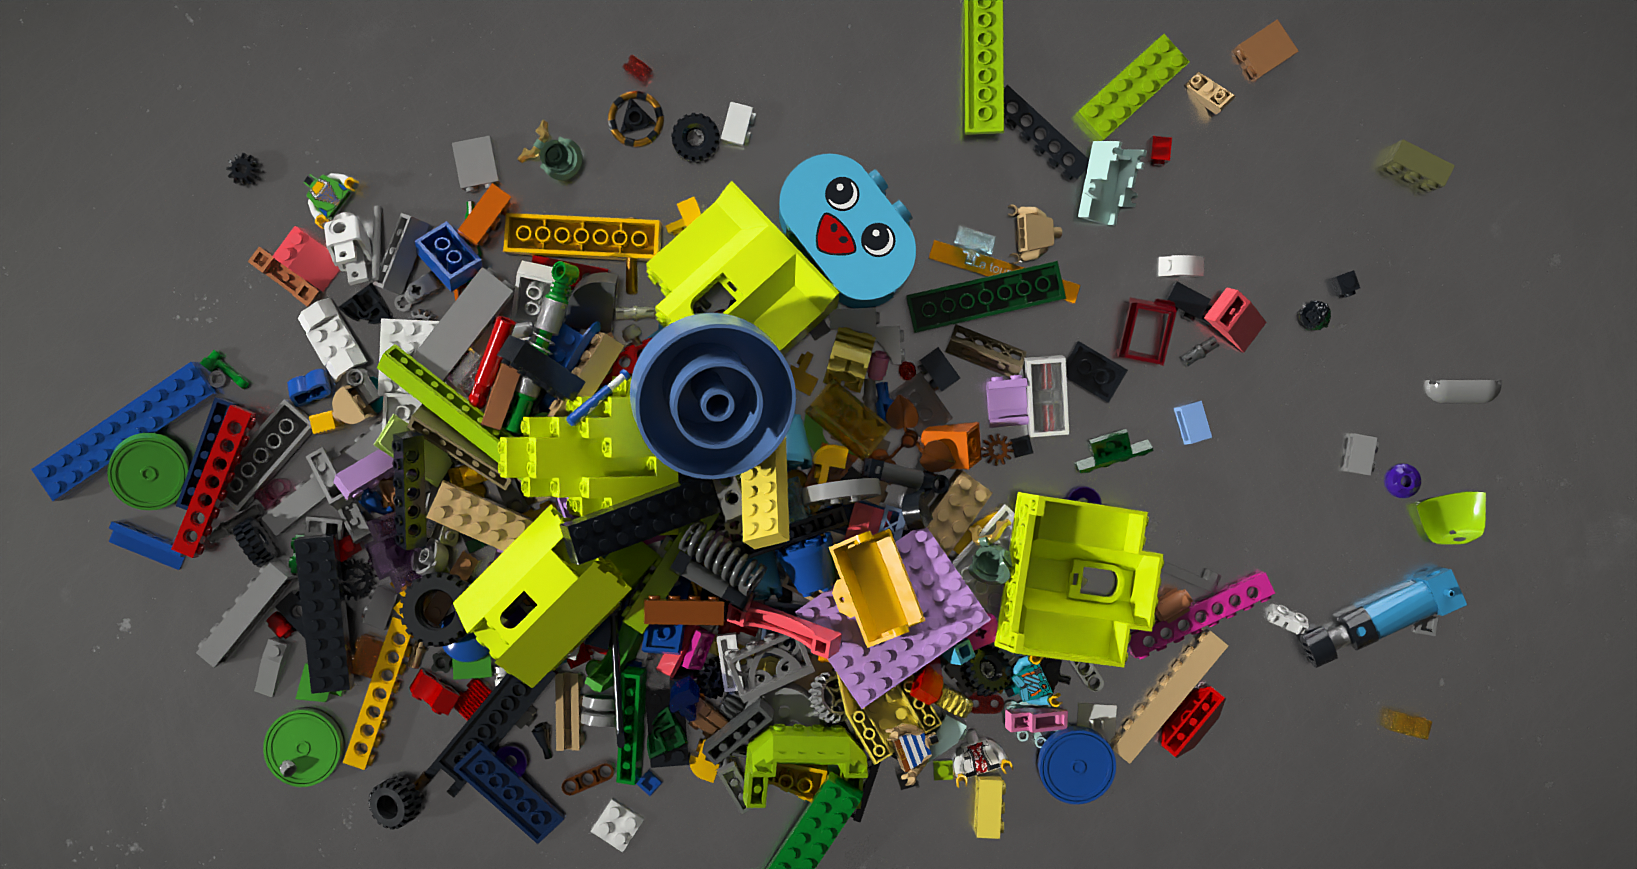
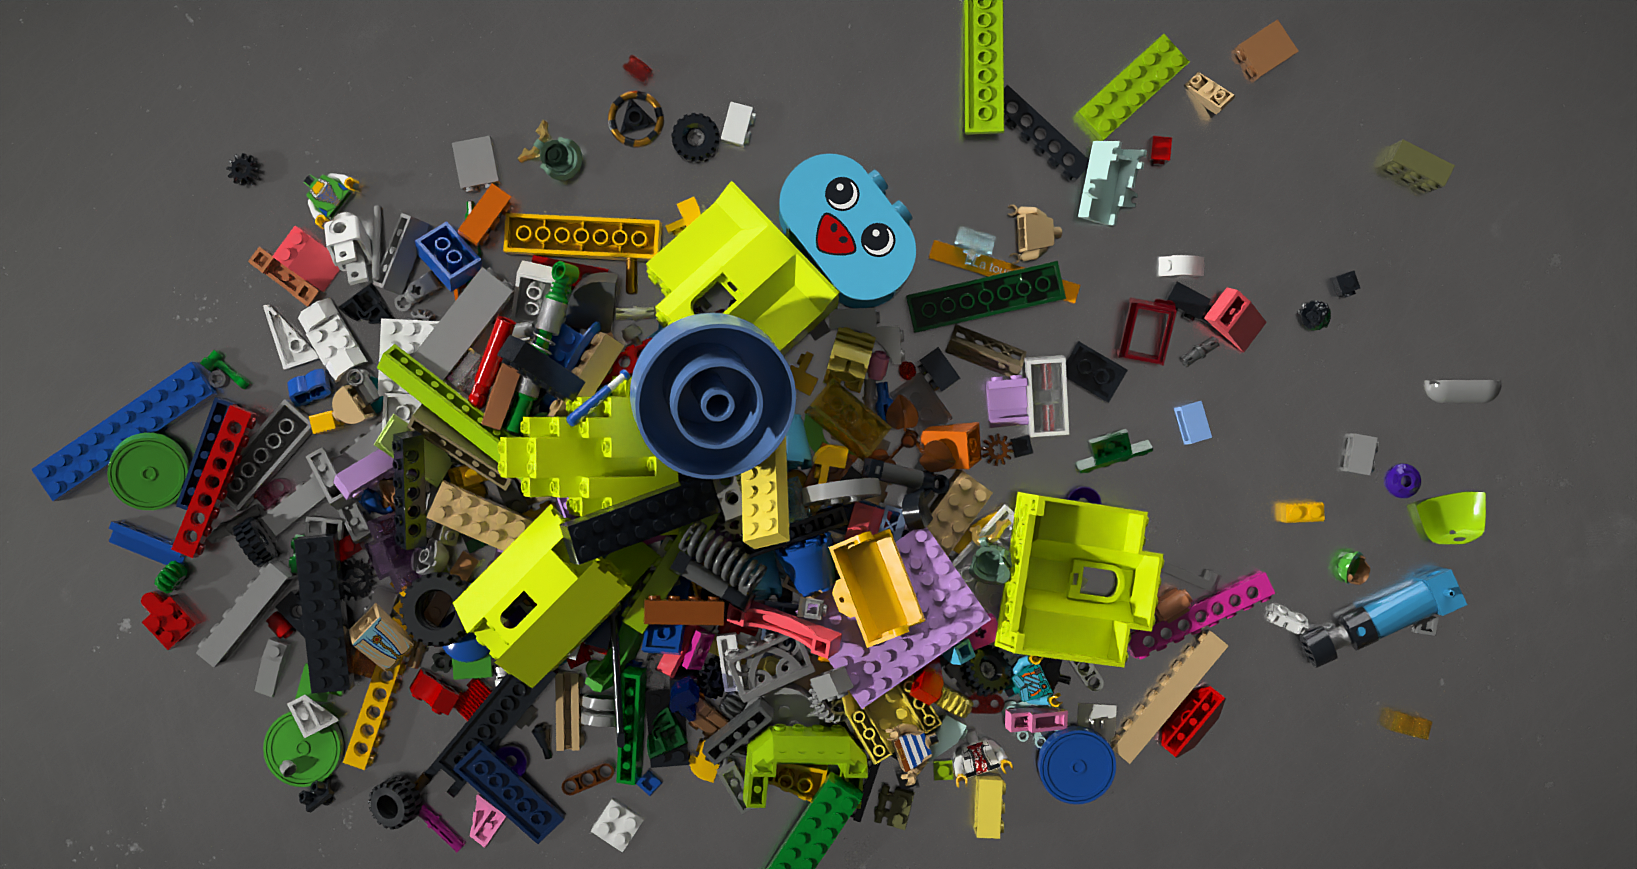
(169, 619): none -> red brick
(170, 577): none -> green gear
(290, 345): none -> white wing
(310, 715): none -> white wing
(319, 794): none -> black hips
(381, 638): none -> tan slope
(440, 828): none -> magenta pin
(486, 821): none -> bright pink wing
(811, 608): none -> light grey window
(832, 684): none -> light grey brick
(900, 807): none -> olive plate
(1302, 512): none -> yellow brick
(1354, 568): none -> piece

